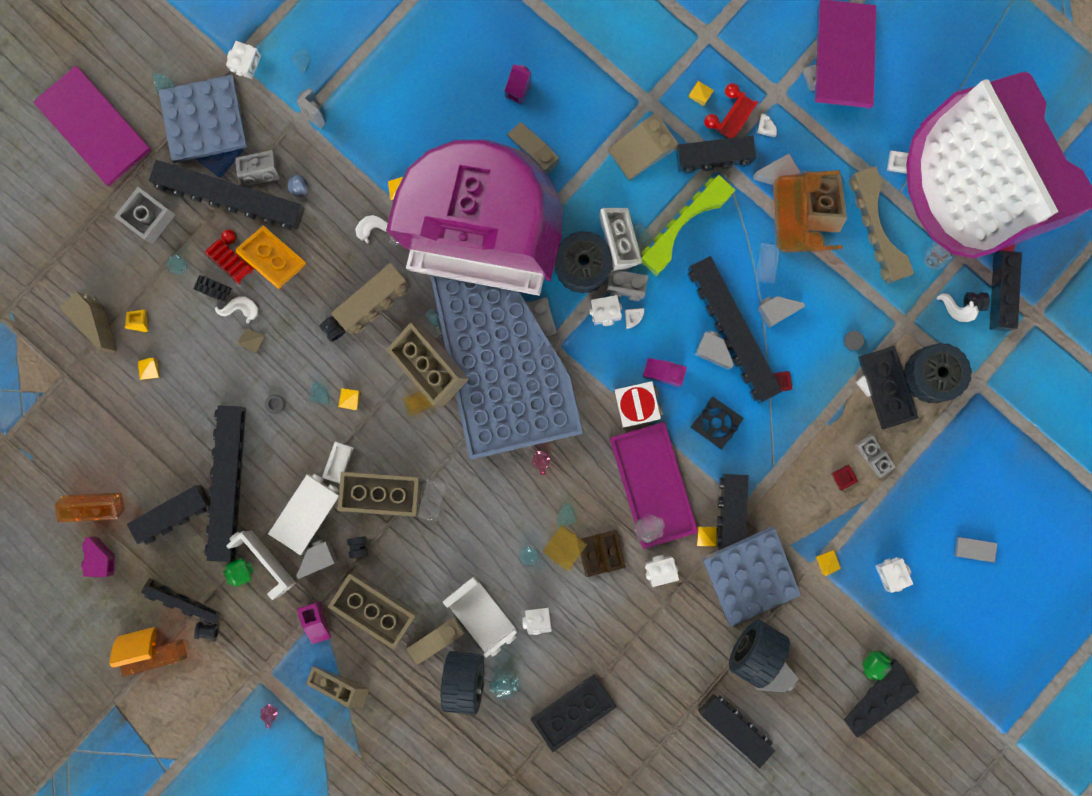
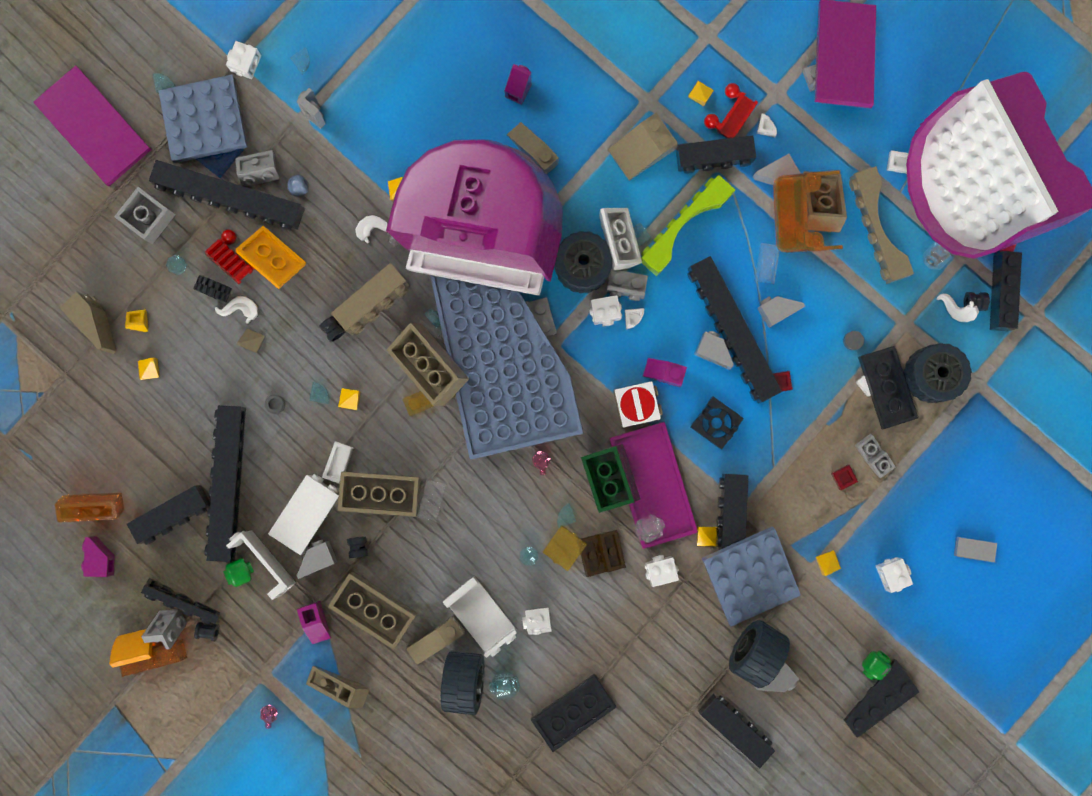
(165, 628): none -> light grey bracket
(610, 478): none -> dark green brick

